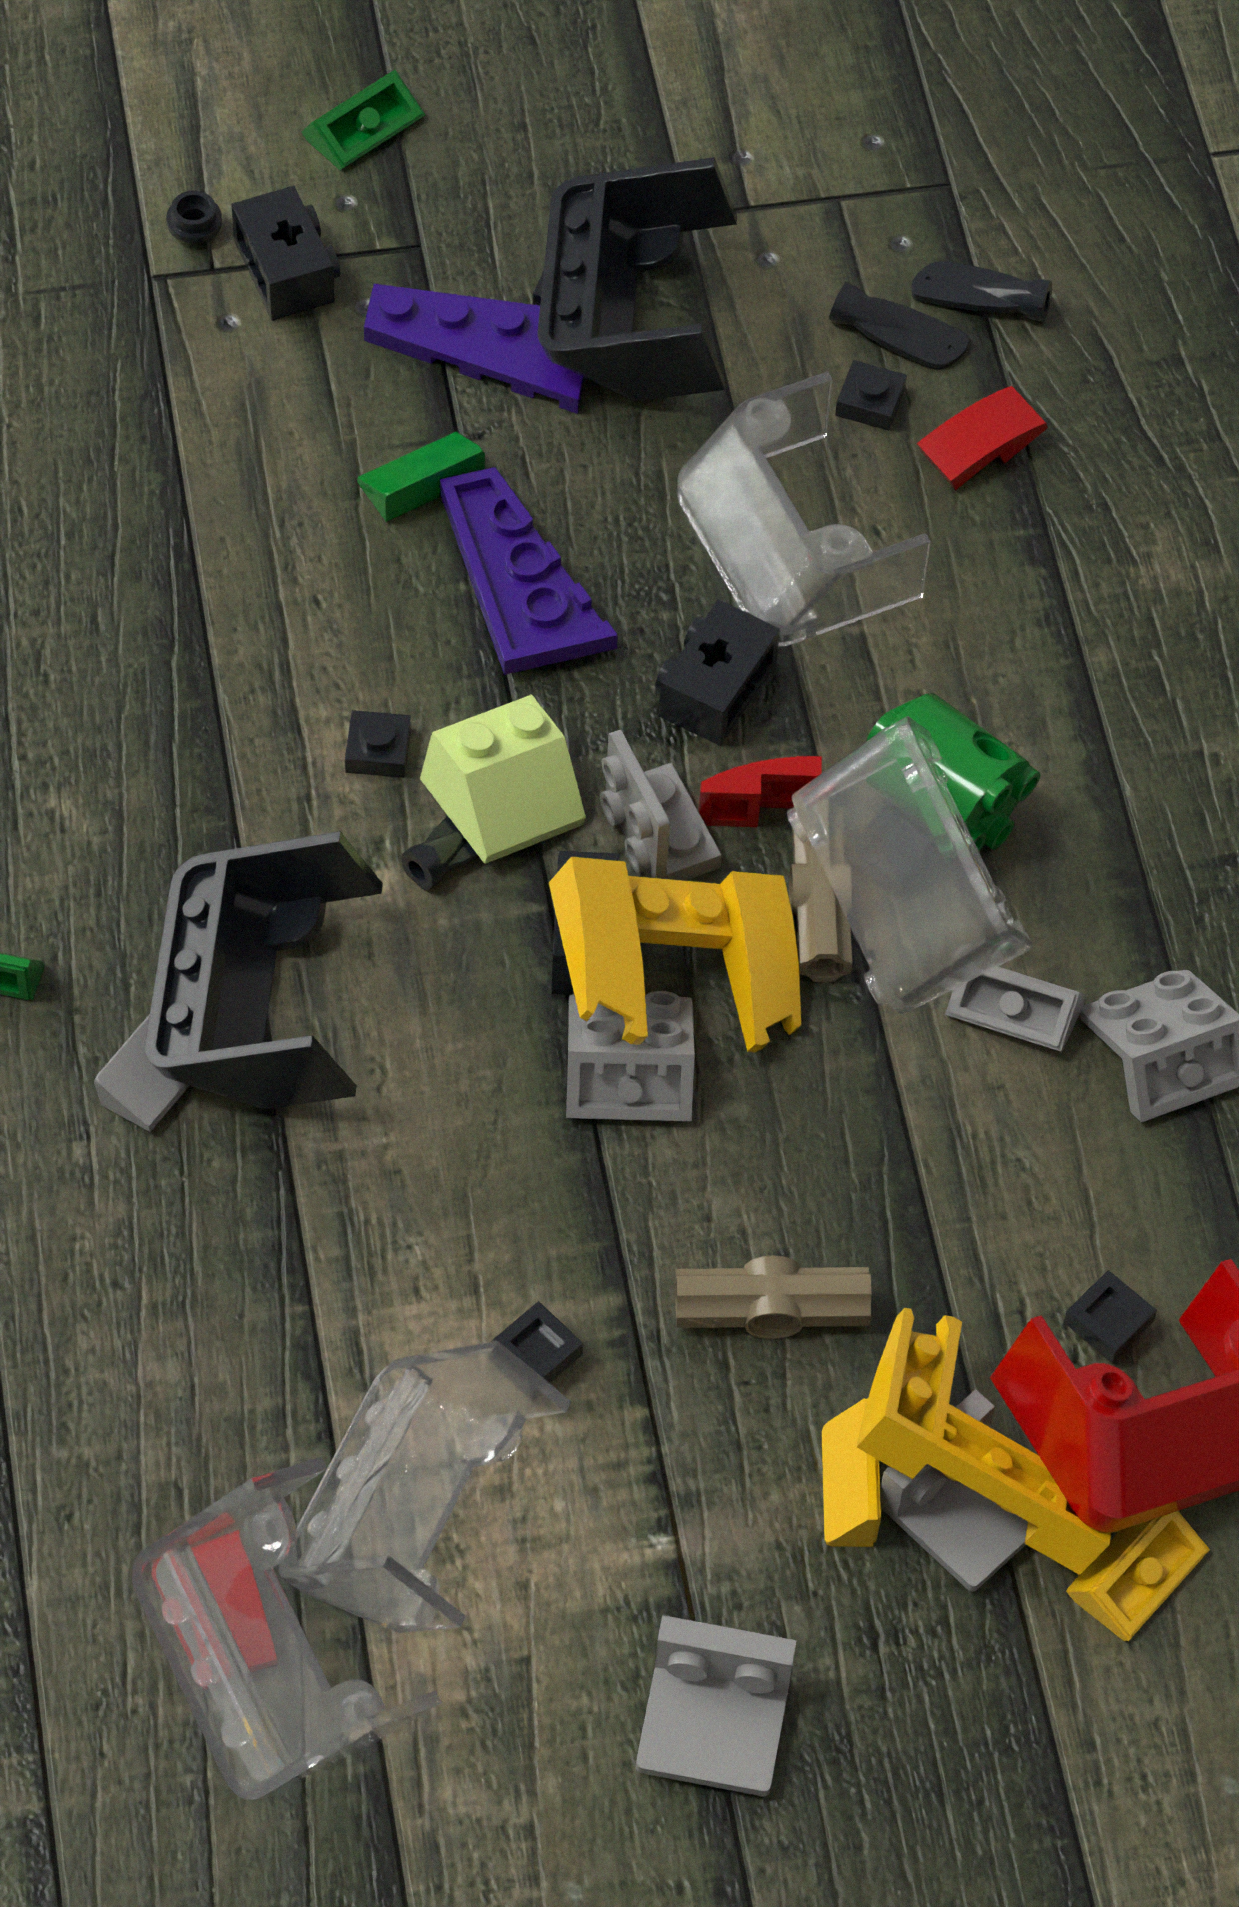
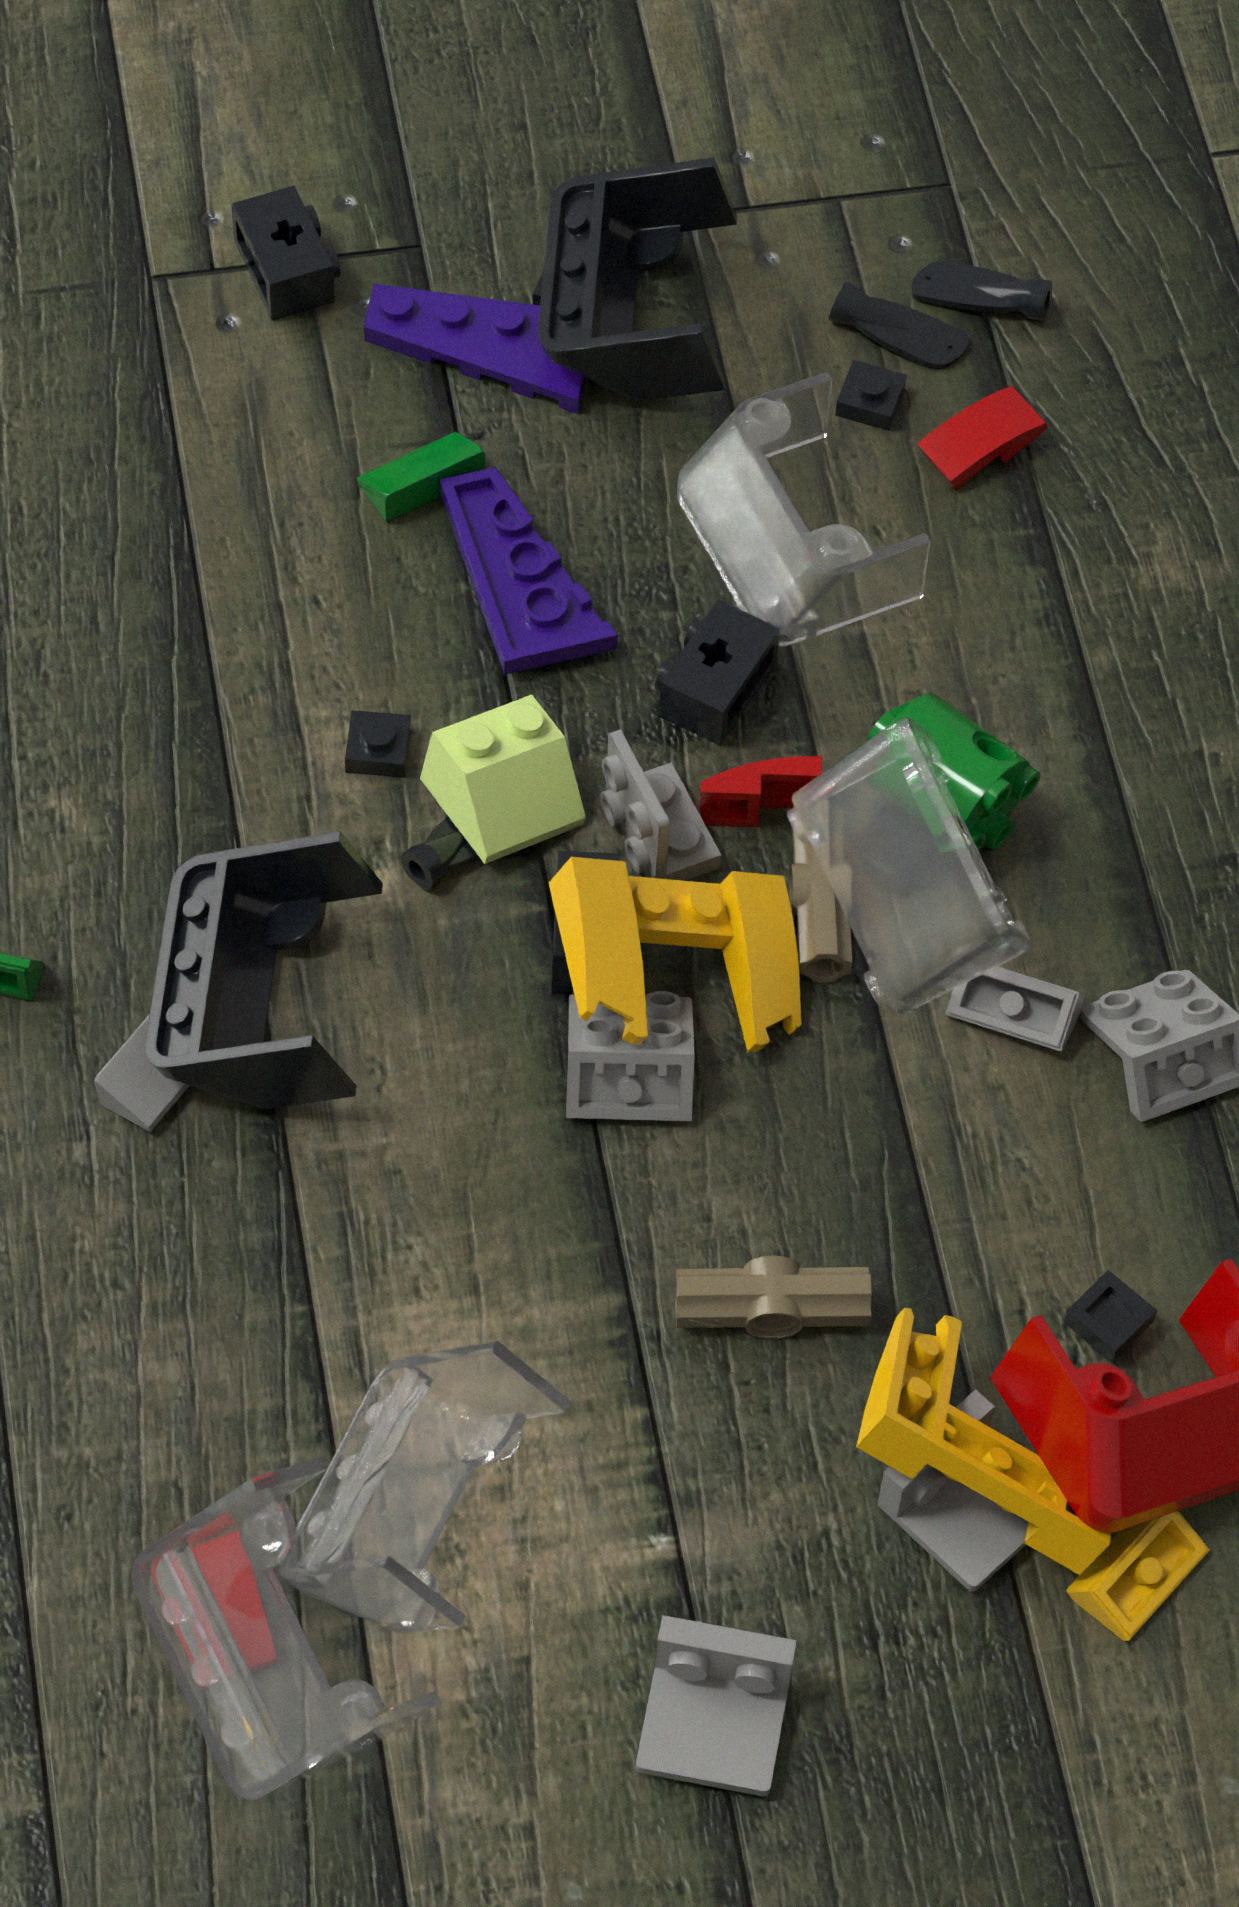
(194, 217): black plate -> none
(364, 121): green slope -> none
(542, 1342): black plate -> none
(849, 1483): yellow slope -> none

